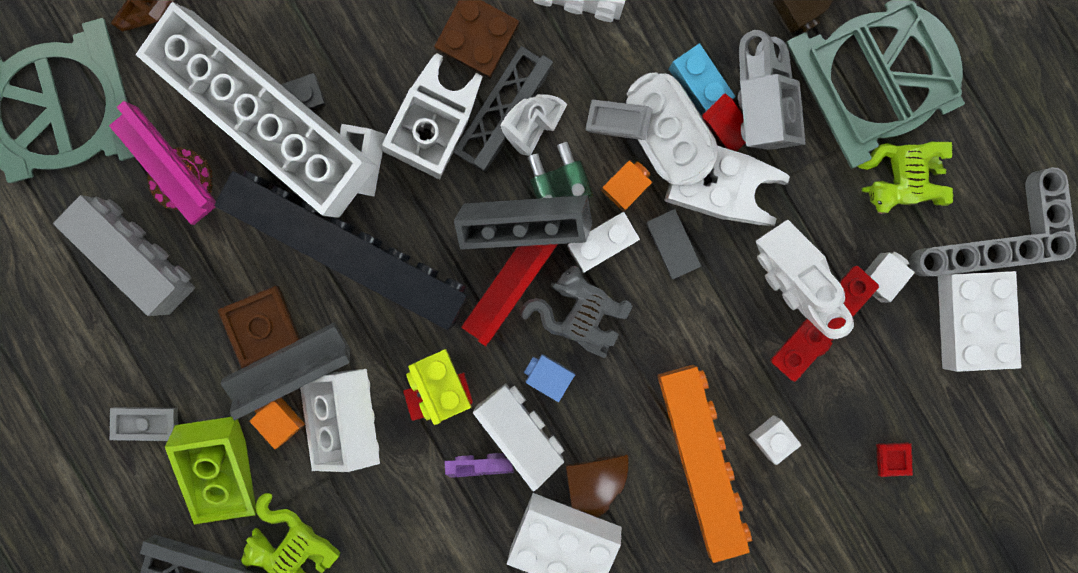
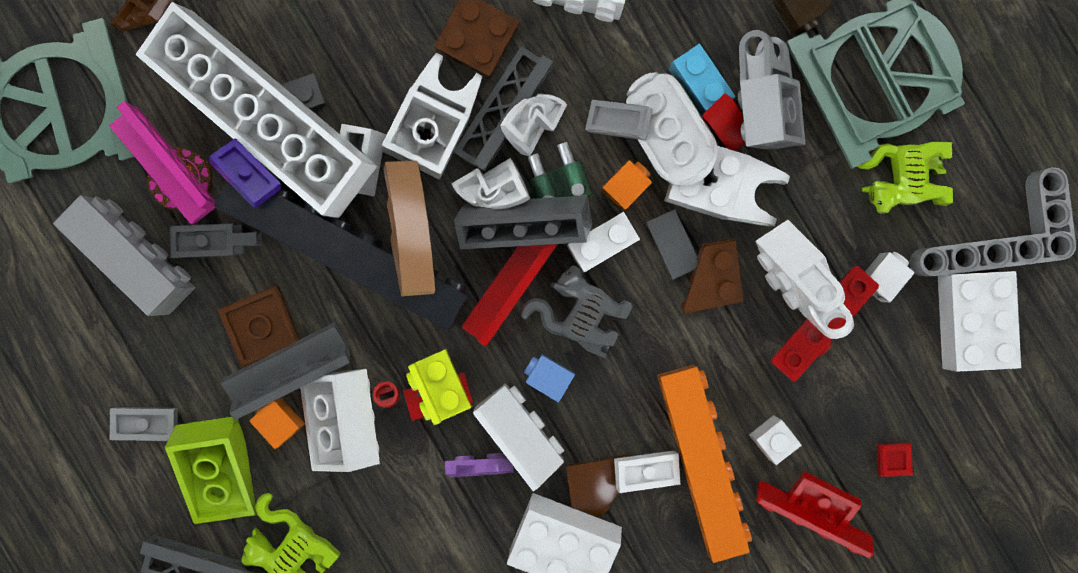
(210, 240): none -> dark grey hinge
(245, 173): none -> dark purple plate
(383, 389): none -> red hinge
(409, 228): none -> medium nougat slope
(495, 189): none -> white brick
(647, 471): none -> white plate
(715, 278): none -> reddish brown wing
(820, 509): none -> red bracket

